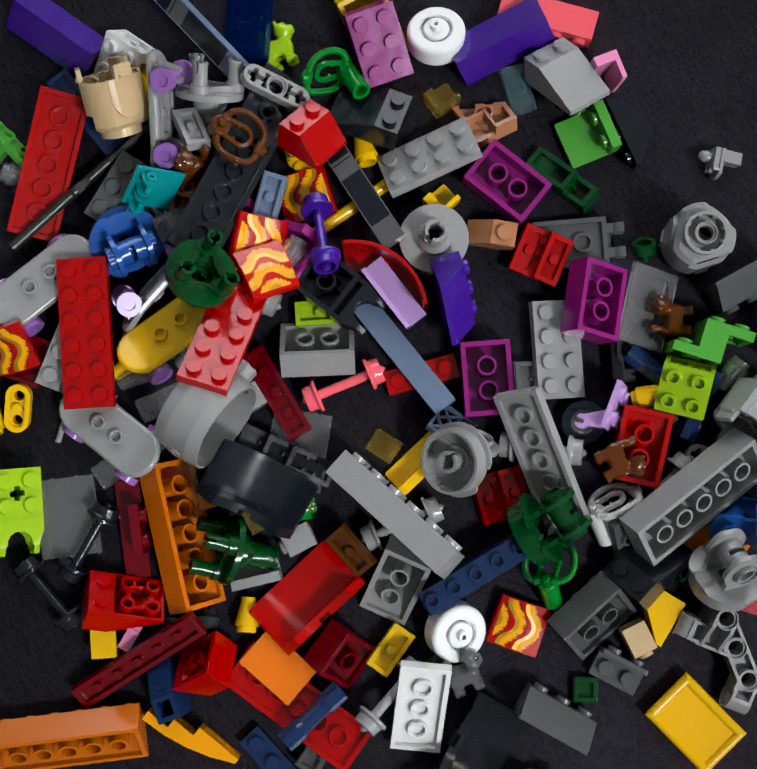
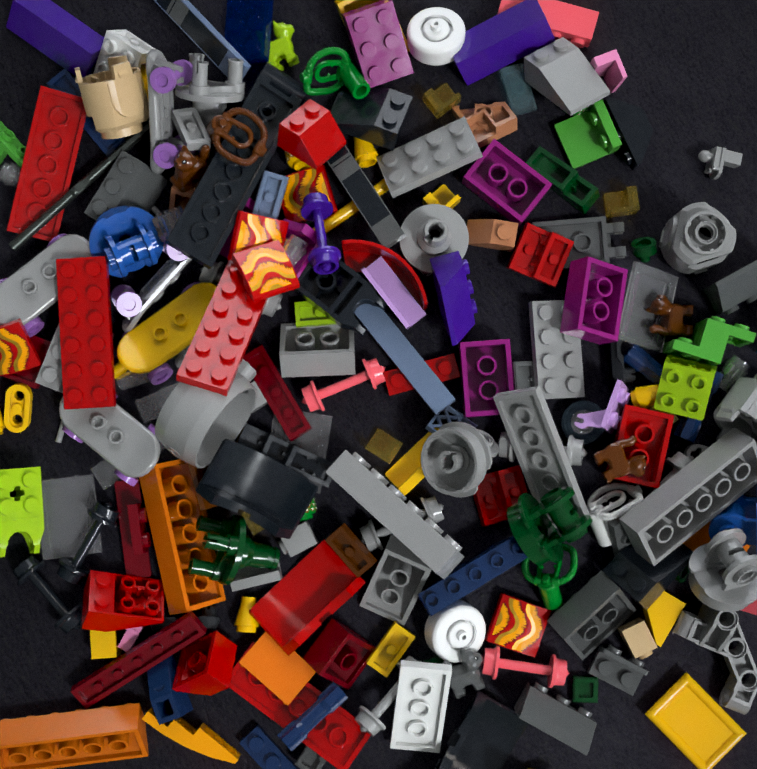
(151, 188): teal hinge -> none
(201, 272): dark green piece -> none
(260, 74): light grey beam -> none
(556, 669): none -> coral piece
(621, 202): none -> clear yellow panel

